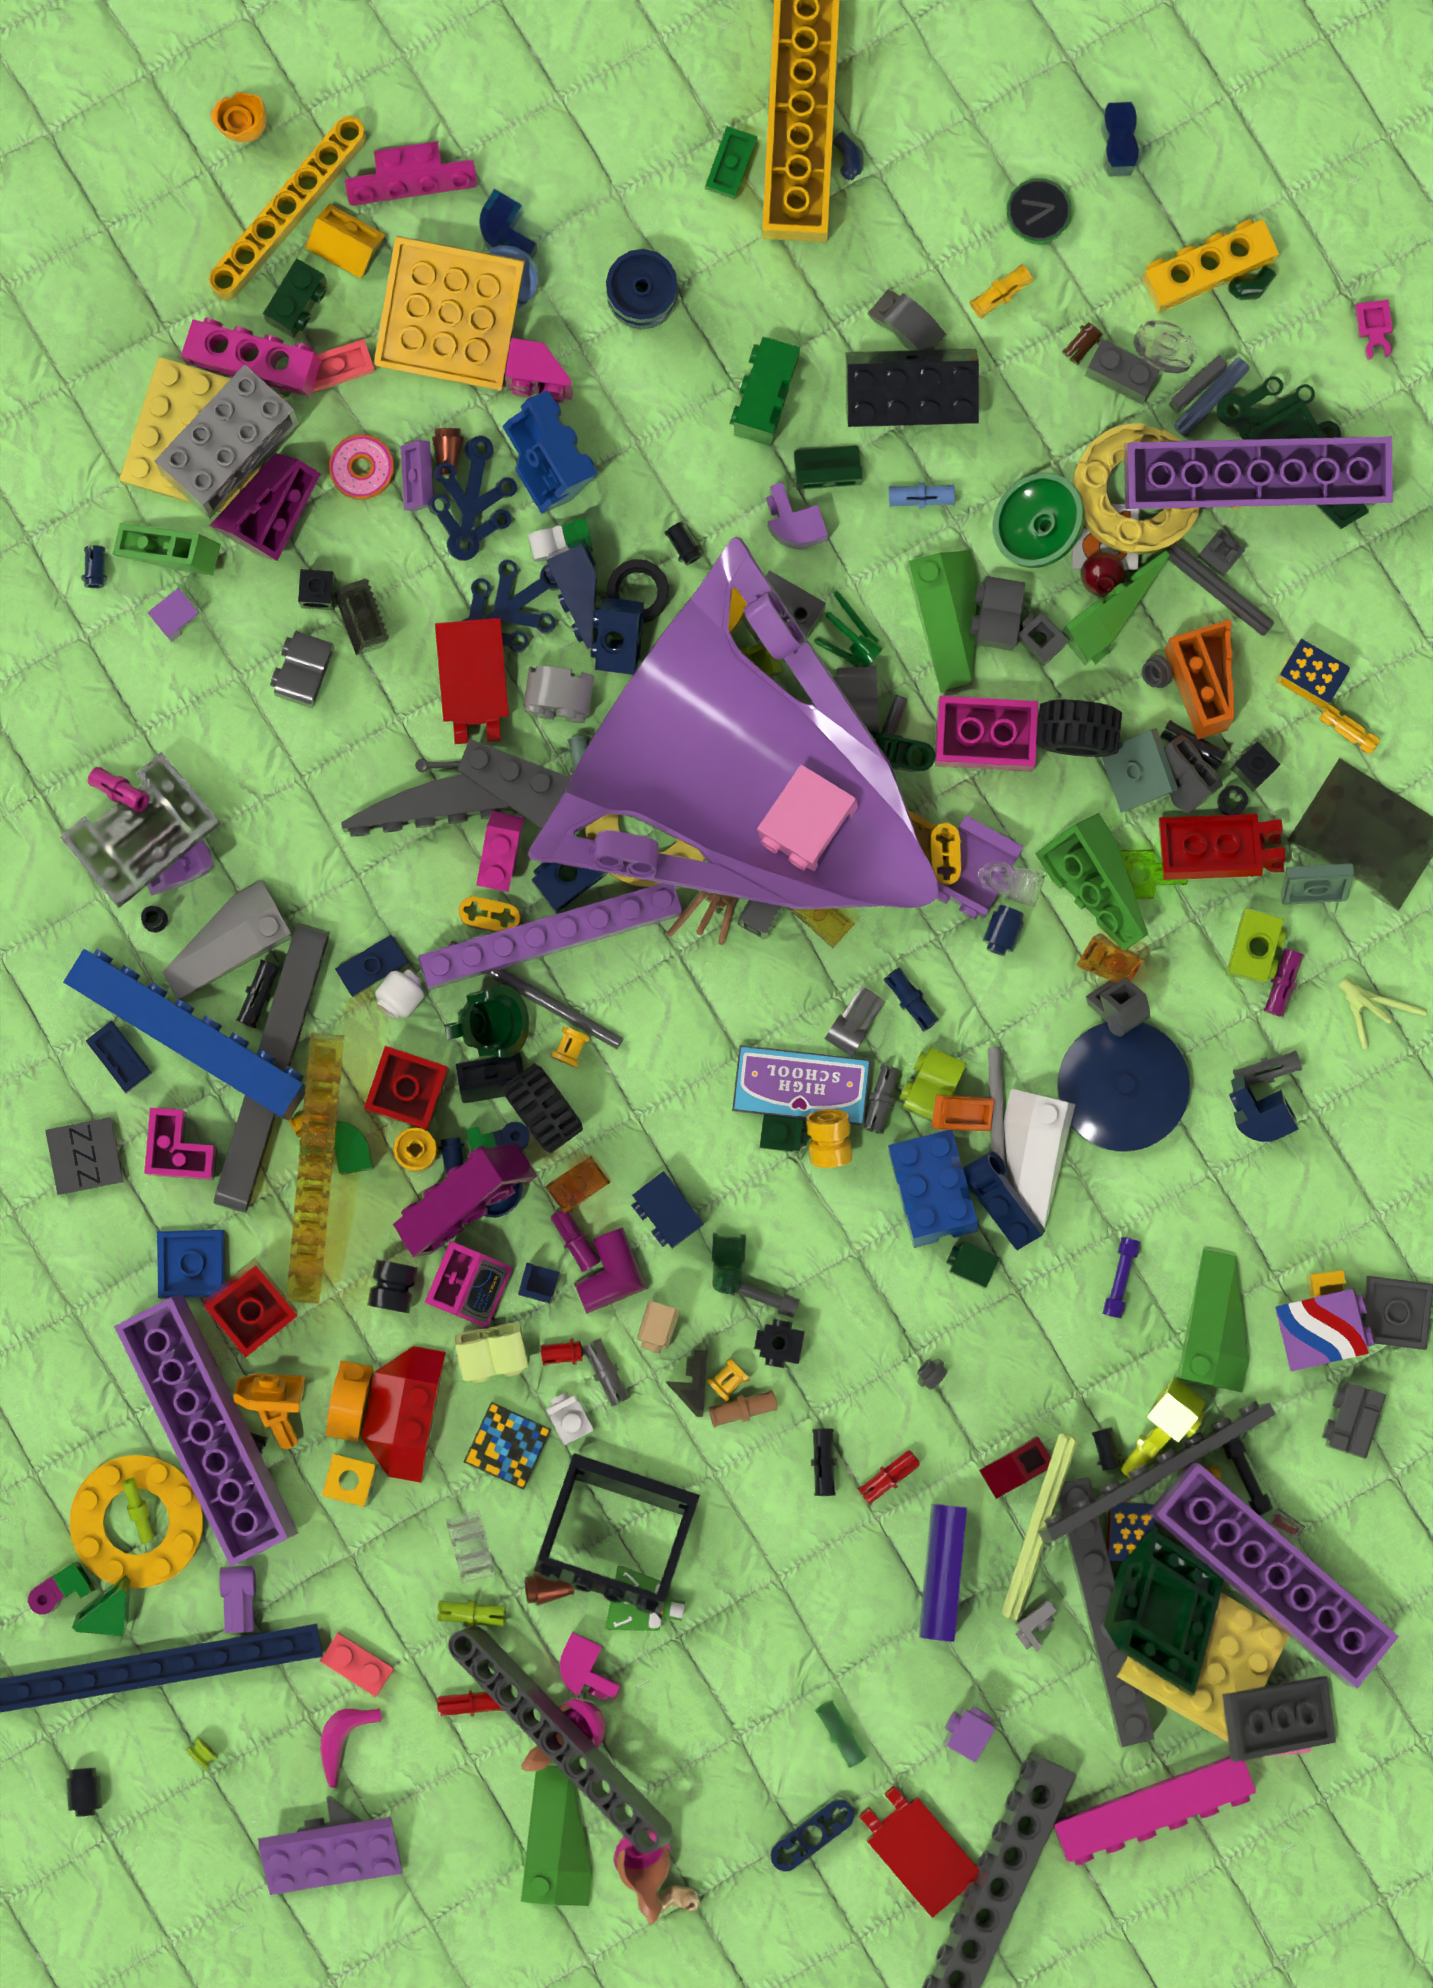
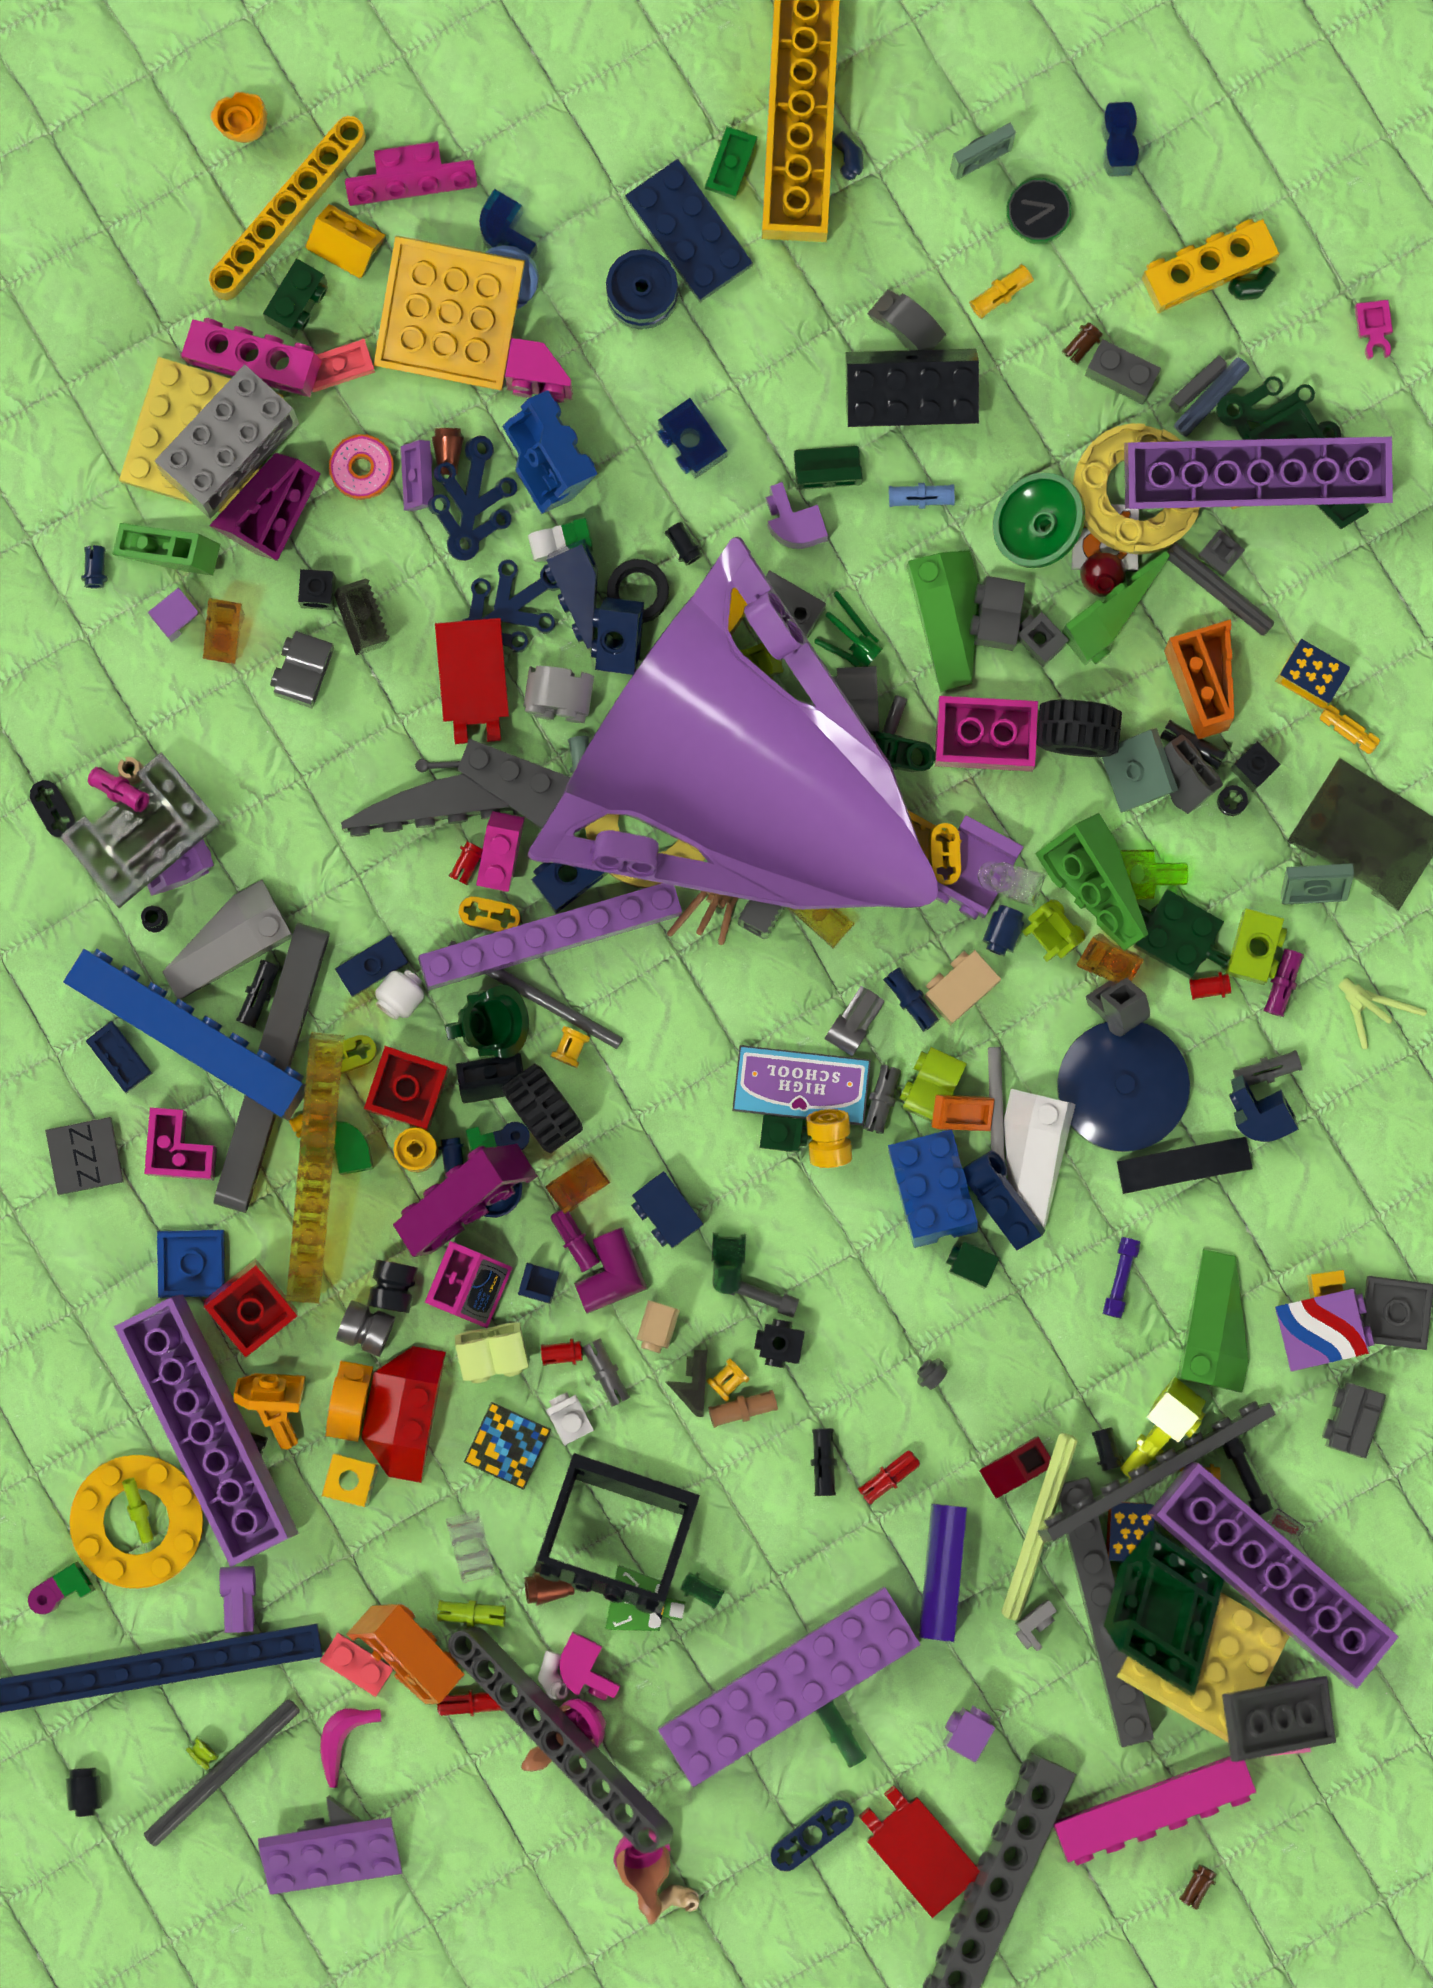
(47, 814): none -> black beam
(106, 1613): green slope -> none
(123, 766): none -> tan pin
(221, 1772): none -> dark grey axle
(222, 630): none -> clear orange slope
(356, 1061): none -> lime beam
(365, 1328): none -> flat silver wheel
(409, 1651): none -> orange wedge
(468, 860): none -> red pin
(550, 1679): none -> white arm
(556, 1852): bright green wedge -> none
(685, 420): none -> clear blue brick
(688, 230): none -> dark blue plate
(701, 1590): none -> clear green pin
(765, 390): green wedge -> none
(788, 1686): none -> medium lavender brick
(805, 818): bright pink panel -> none
(962, 986): none -> tan brick
(982, 151): none -> sand green plate
(1054, 930): none -> lime piece
(1157, 672): dark grey plate -> none
(1165, 347): clear tile -> none
(1181, 935): none -> dark green plate
(1184, 1165): none -> black slope
(1198, 1886): none -> reddish brown pin
(1210, 986): none -> red pin
(1219, 846): red tile -> none

